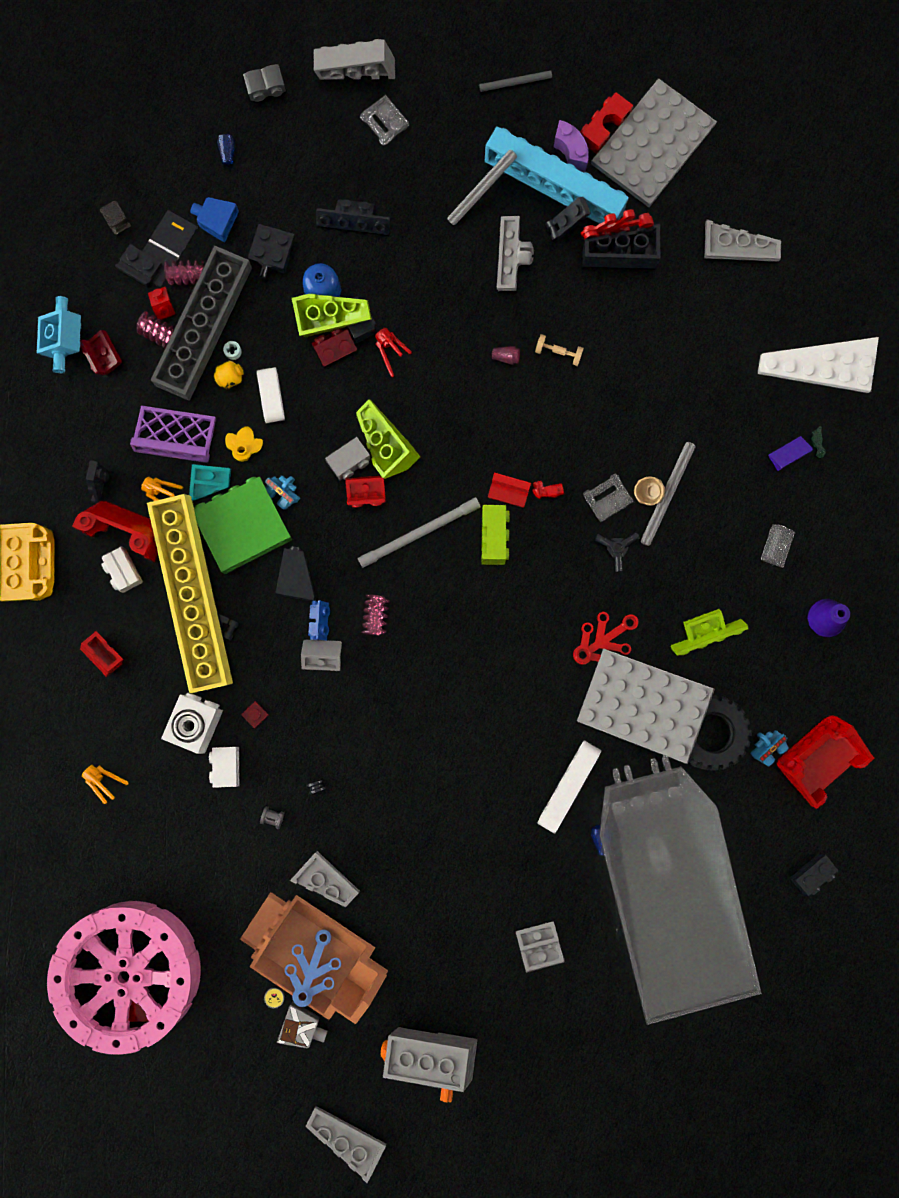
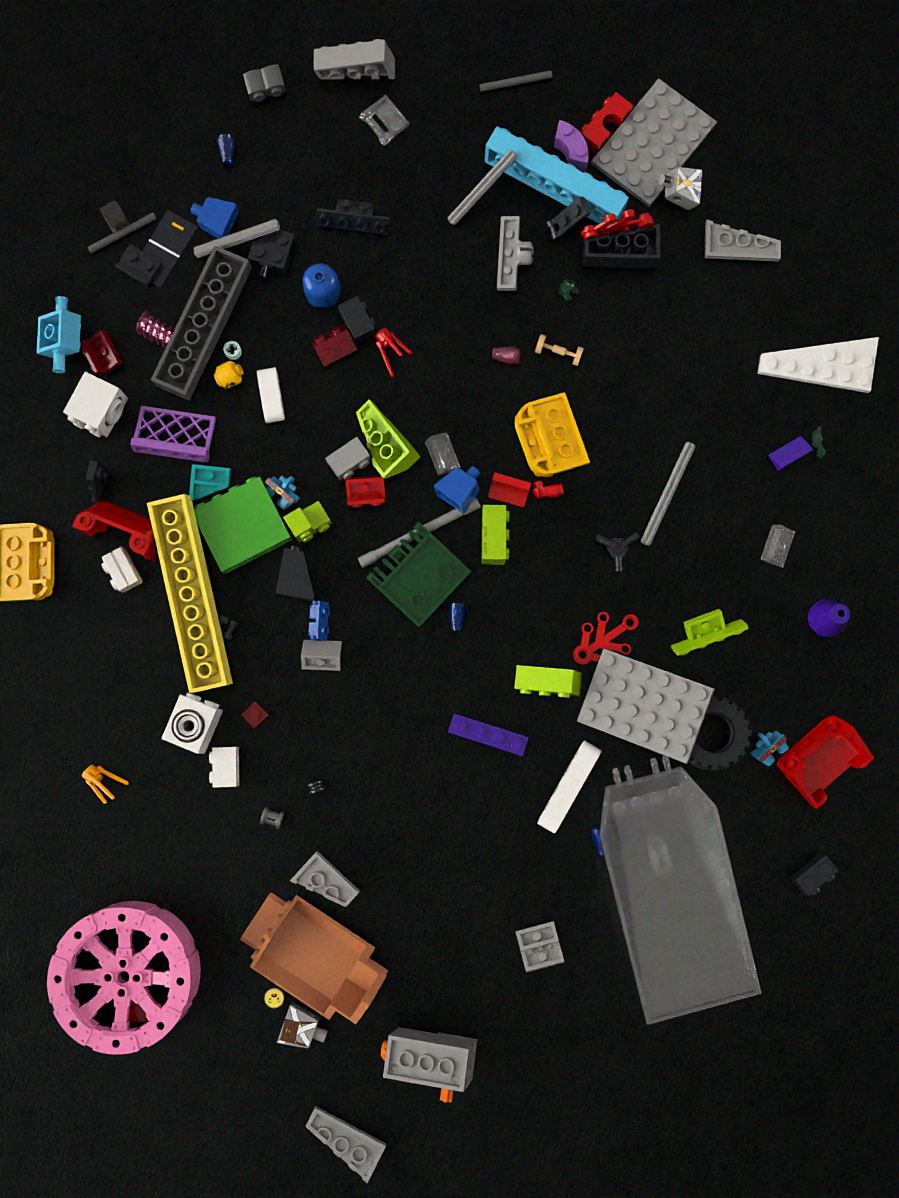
(95, 405): none -> white brick
(101, 654): red brick -> none
(121, 233): none -> dark grey bar
(153, 486): light orange plant -> none
(161, 303): red bracket -> none
(186, 273): clear pink piece -> none
(237, 238): none -> light grey axle
(243, 441): yellow plate -> none
(308, 521): none -> lime brick
(311, 971): medium blue plant -> none
(323, 313): lime wedge -> none
(375, 615): clear pink piece -> none
(422, 576): none -> dark green hinge
(442, 453): none -> clear slope
(456, 615): none -> clear blue cone
(458, 488): none -> blue torso
(488, 734): none -> dark purple arch
(548, 681): none -> lime wedge
(550, 436): none -> yellow plate
(566, 287): none -> clear green plate
(611, 503): clear plate -> none
(649, 490): tan hair -> none
(682, 186): none -> light grey torso

